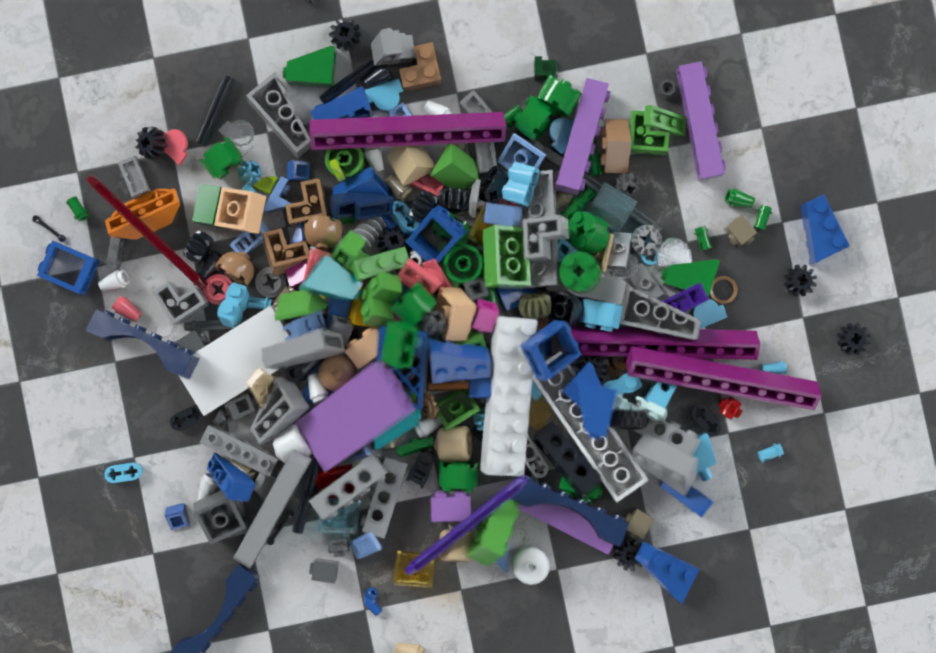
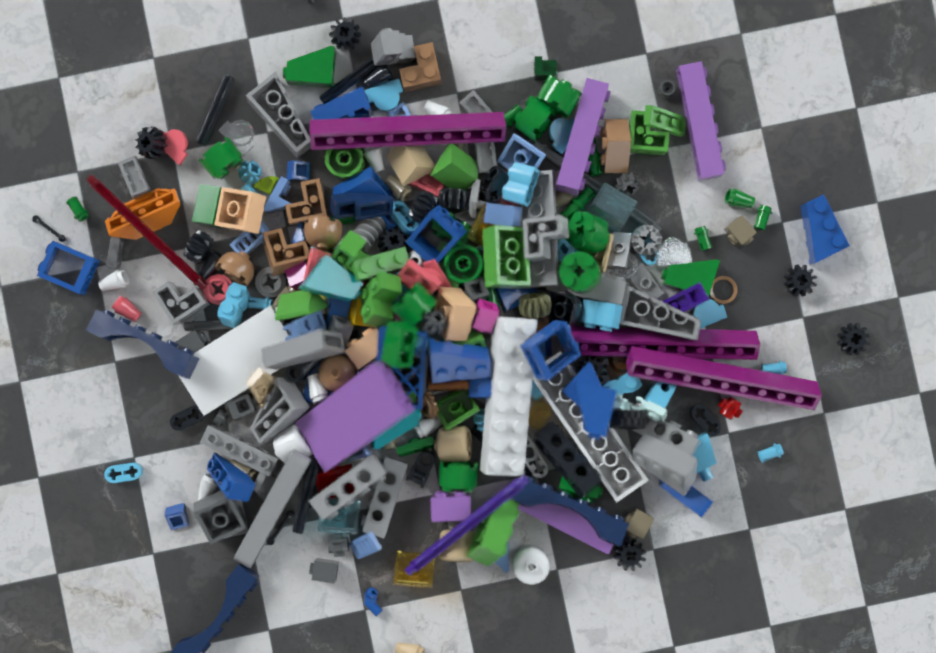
(337, 170): lime tile -> none
(668, 570): blue wedge -> none

